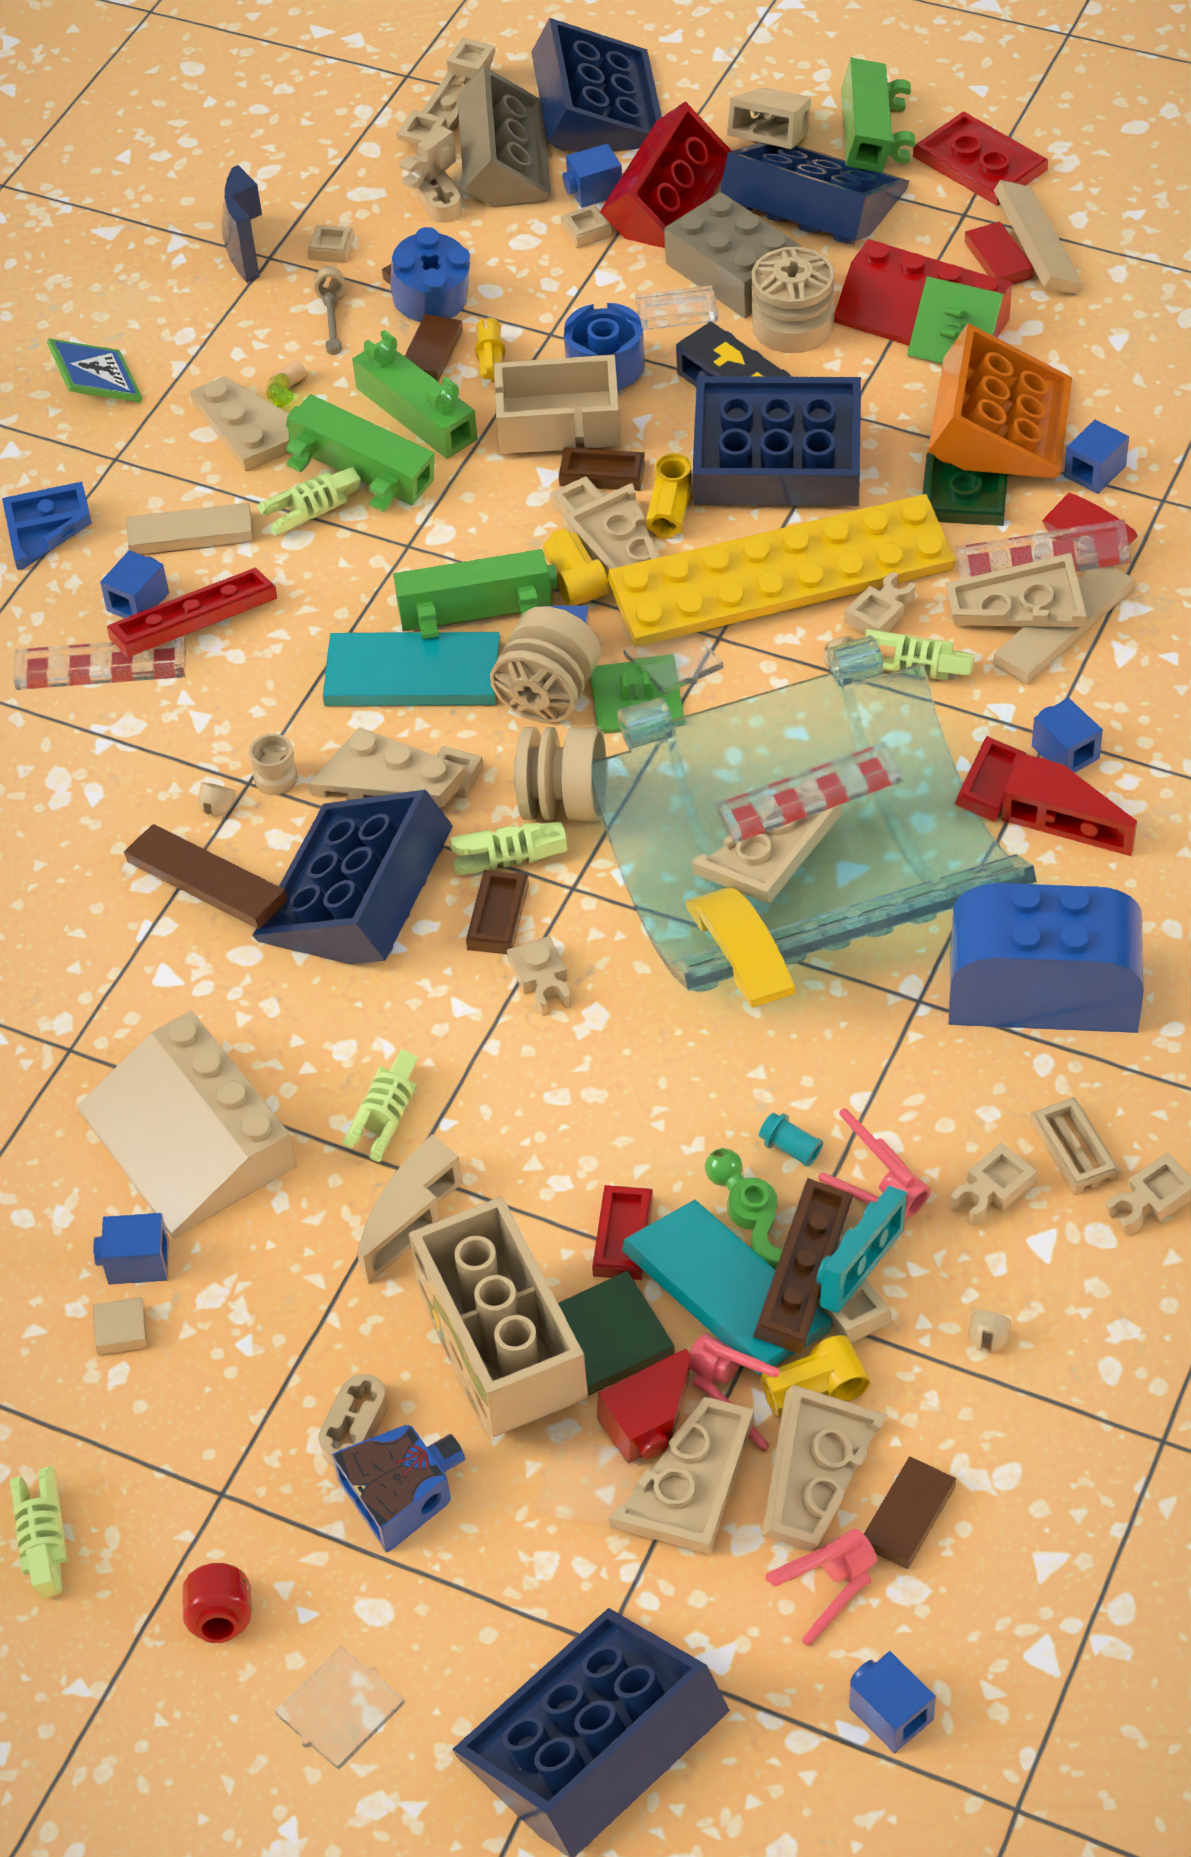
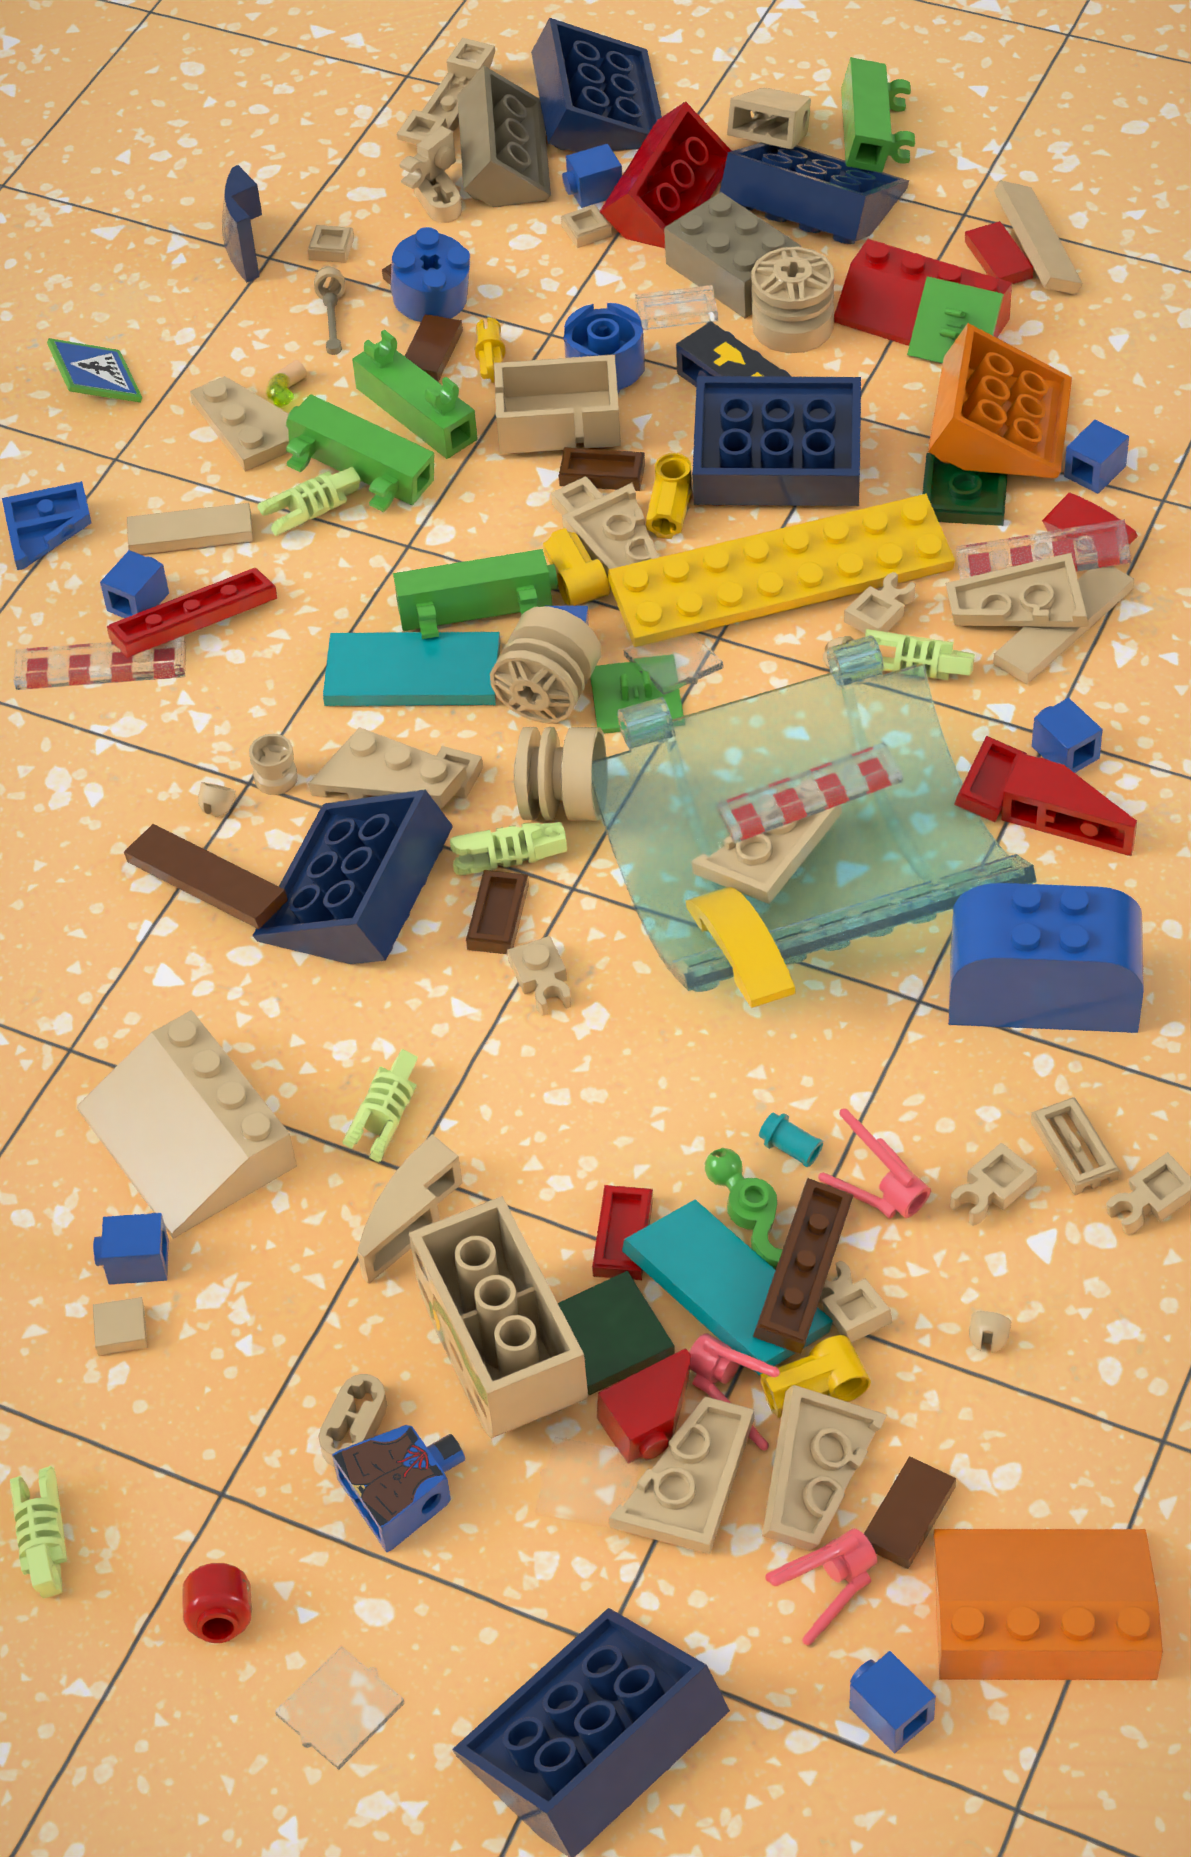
(861, 1249): teal plate -> none
(978, 156): red tile -> none
(1046, 1605): none -> orange slope

